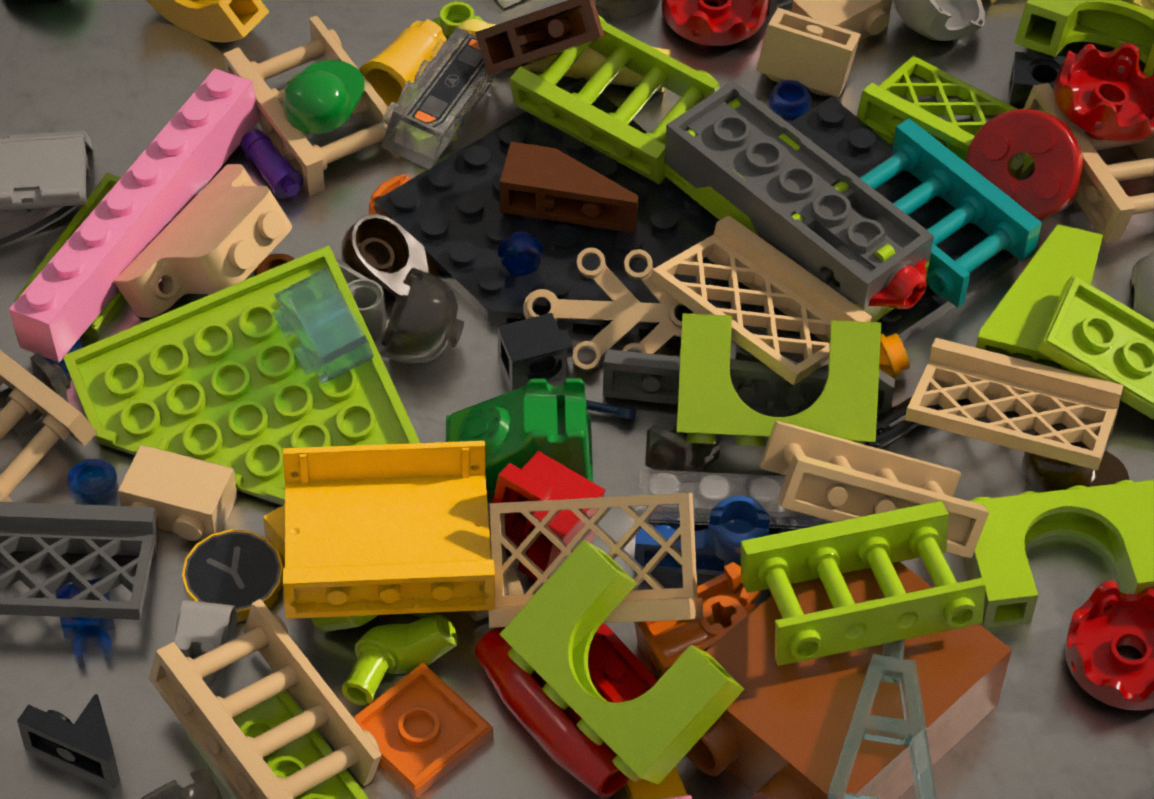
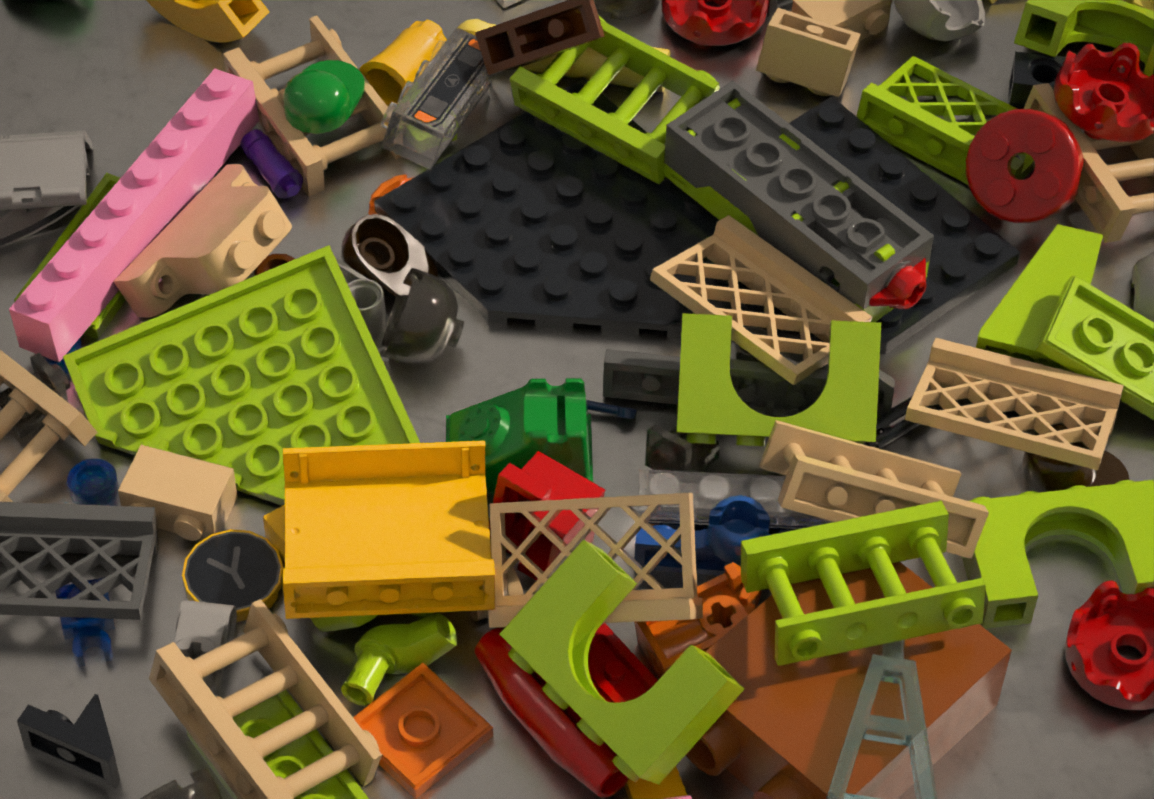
(323, 327): clear light blue brick -> none
(453, 15): lime plate -> none
(521, 262): clear blue plate -> none
(533, 350): black brick -> none
(558, 188): reddish brown slope -> none
(623, 310): tan plant -> none
(789, 99): clear blue plate -> none
(893, 356): light orange plate -> none
(971, 195): teal fence -> none

